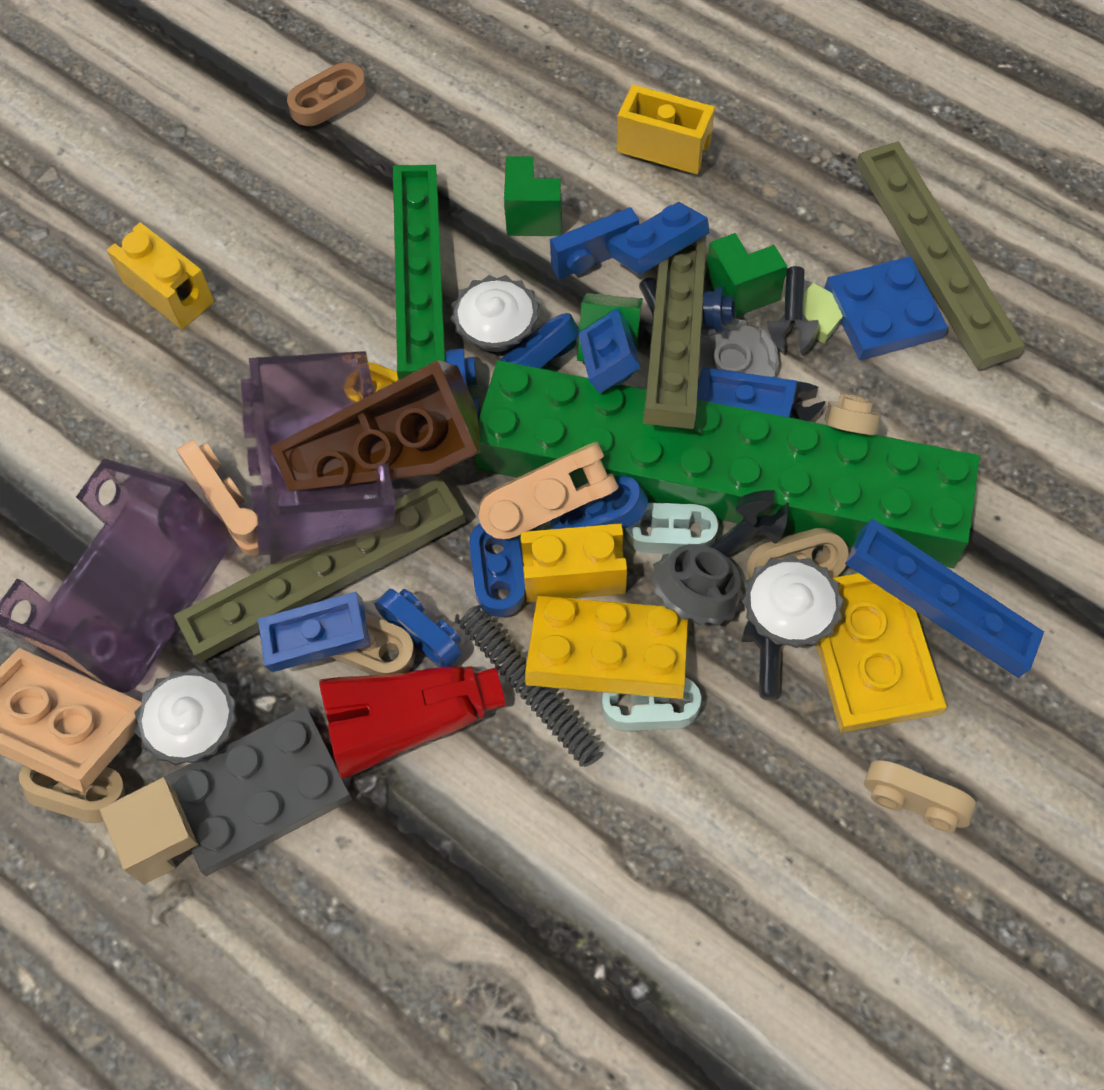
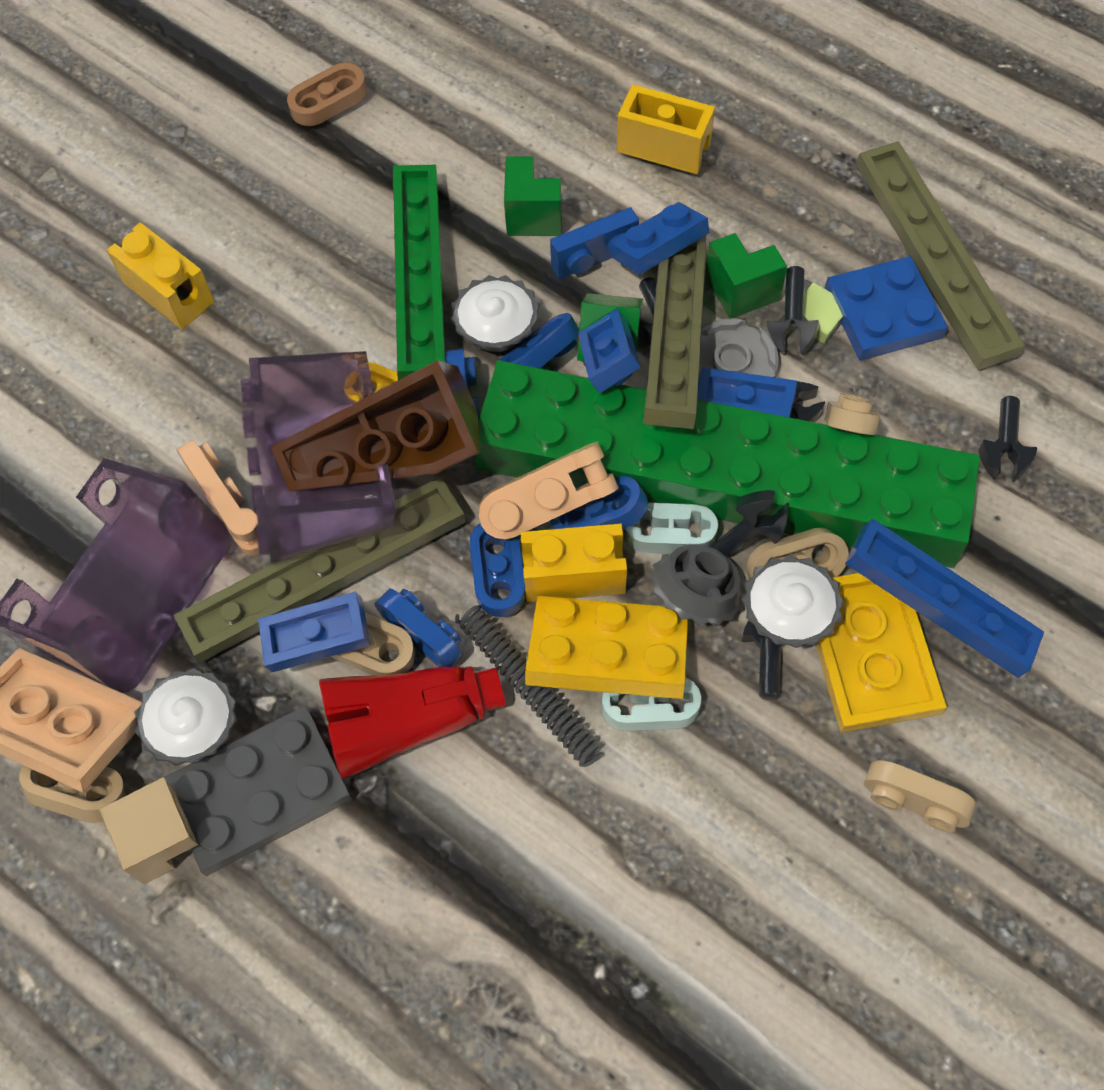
(718, 309): dark blue plate -> none
(1007, 442): none -> black bar

